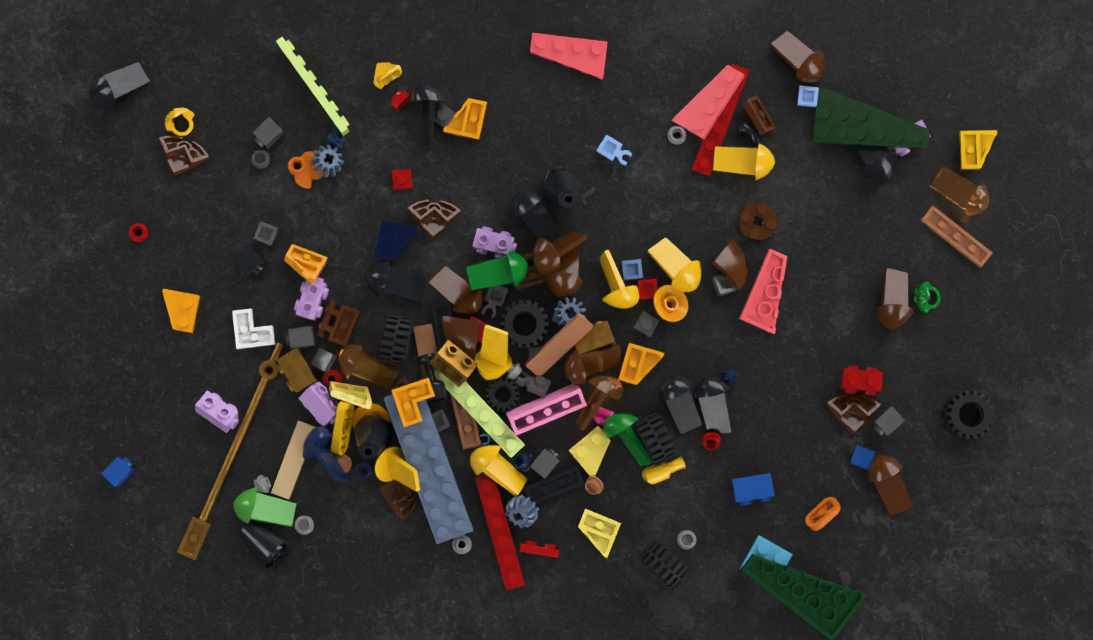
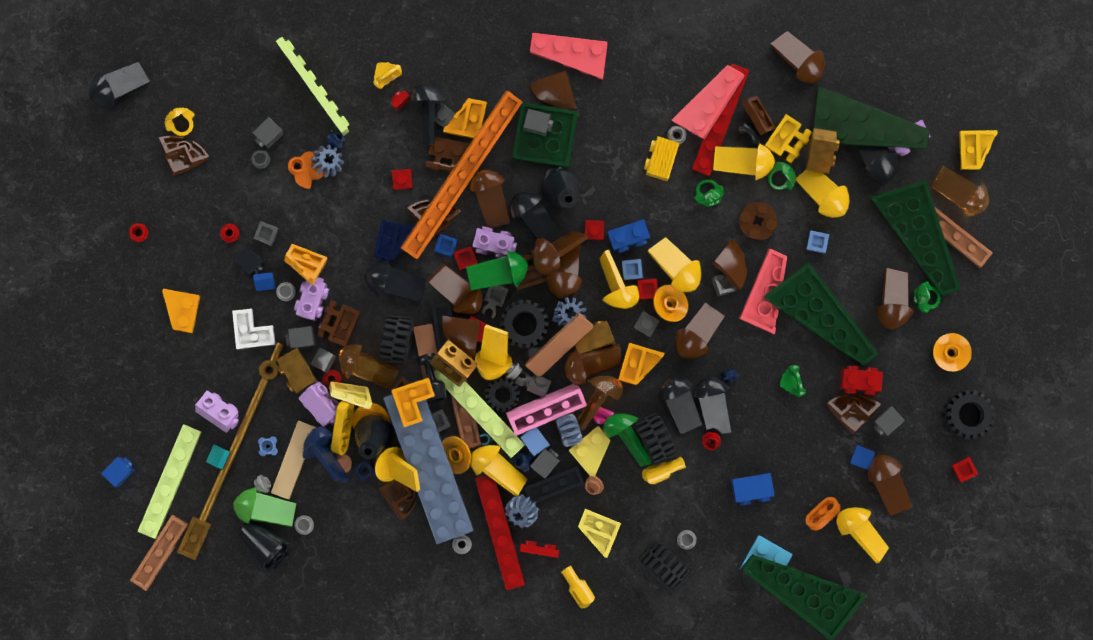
(159, 552): none -> nougat tile
(169, 481): none -> yellowish green plate
(217, 456): none -> teal tile
(229, 239): none -> red plate
(264, 281): none -> blue tile
(271, 450): none -> medium blue plate
(285, 291): none -> light grey plate
(446, 245): none -> blue tile
(448, 150): none -> reddish brown plate
(457, 453): none -> light orange dish
(461, 175): none -> orange plate
(465, 258): none -> red plate
(490, 197): none -> reddish brown piece
(534, 441): none -> medium blue brick
(538, 122): none -> dark grey brick
(550, 149): none -> dark green plate
(555, 91): none -> reddish brown brick
(569, 430): none -> sand blue gear
(578, 588): none -> yellow arm
(594, 230): none -> red plate
(611, 148): light blue plate -> none
(628, 235): none -> blue brick
(662, 158): none -> yellow brick
(693, 340): none -> piece
(711, 197): none -> green piece
(784, 134): none -> yellow plate
(788, 171): none -> green piece
(792, 382): none -> green piece
(807, 96): light blue plate -> none
(816, 308): none -> dark green wing
(817, 242): none -> medium blue plate
(822, 150): none -> pearl gold brick
(832, 199): none -> yellow piece
(856, 522): none -> yellow piece
(917, 225): none -> dark green wing
(961, 349): none -> light orange dish
(964, 469): none -> red plate

